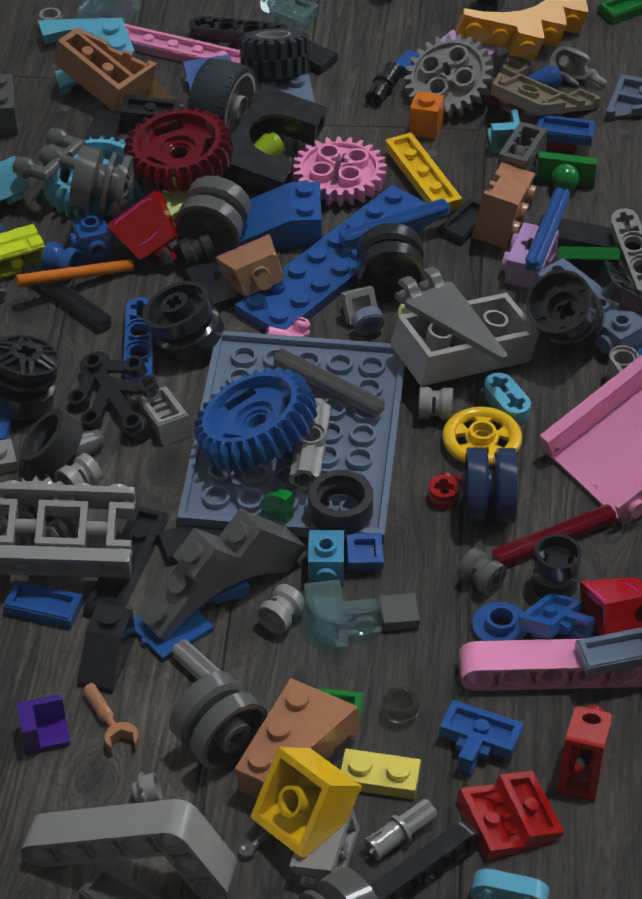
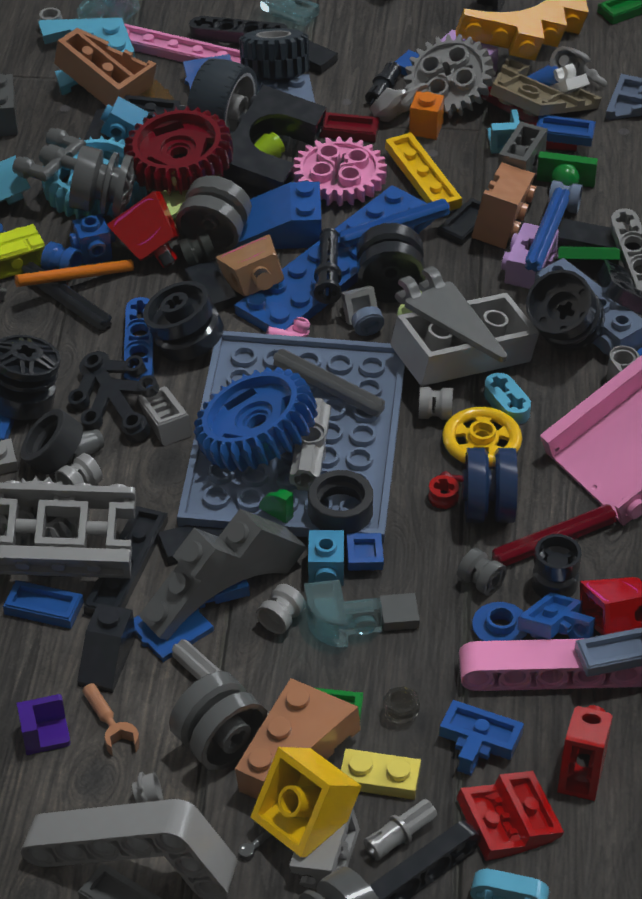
(121, 119): none -> dark azure brick
(328, 244): none -> black pin
(349, 125): none -> dark red tile
(394, 102): none -> light grey piece
(568, 80): none -> white tile
(574, 197): none -> sand blue wheel

